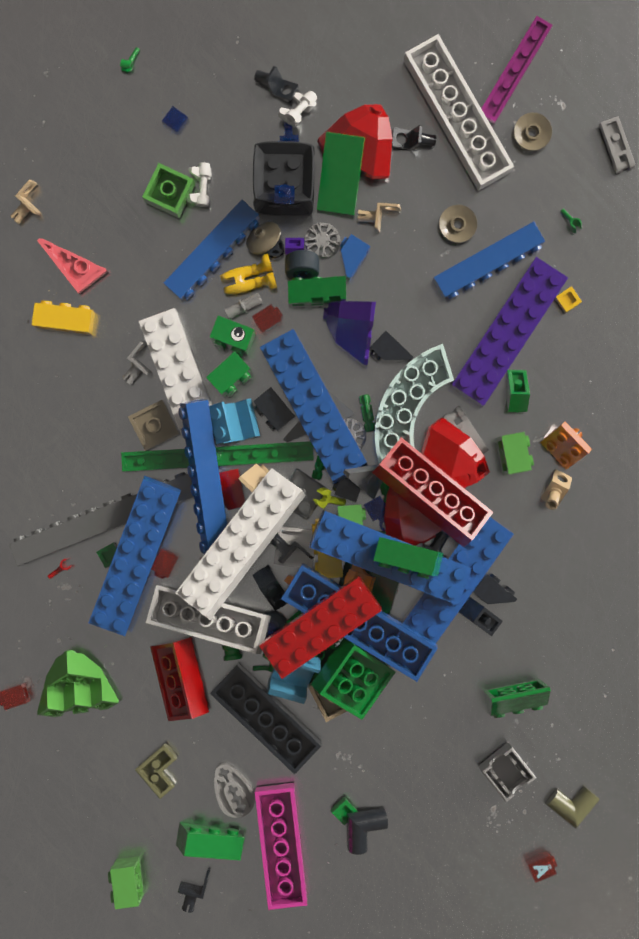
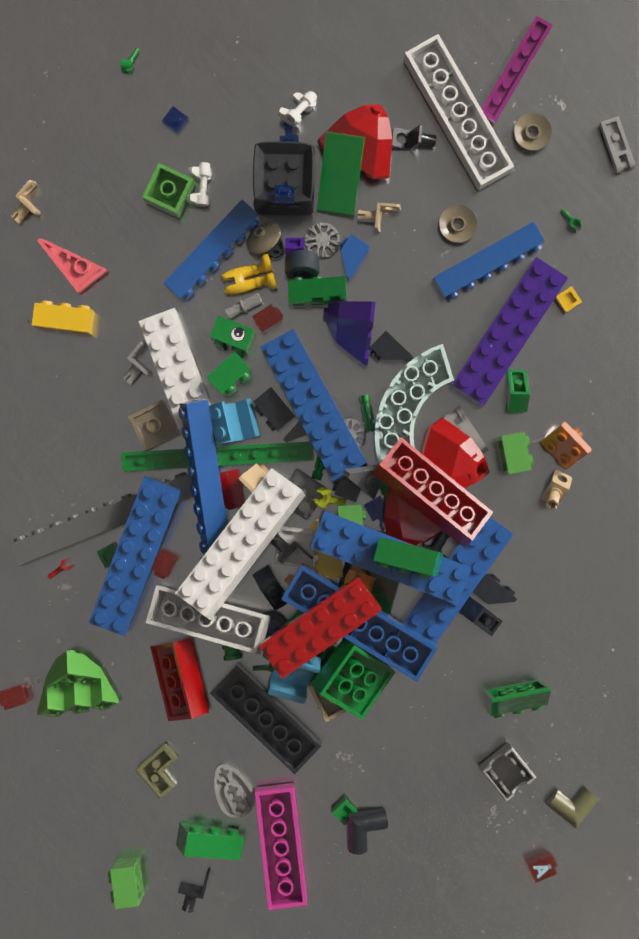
(276, 83): black bracket -> none

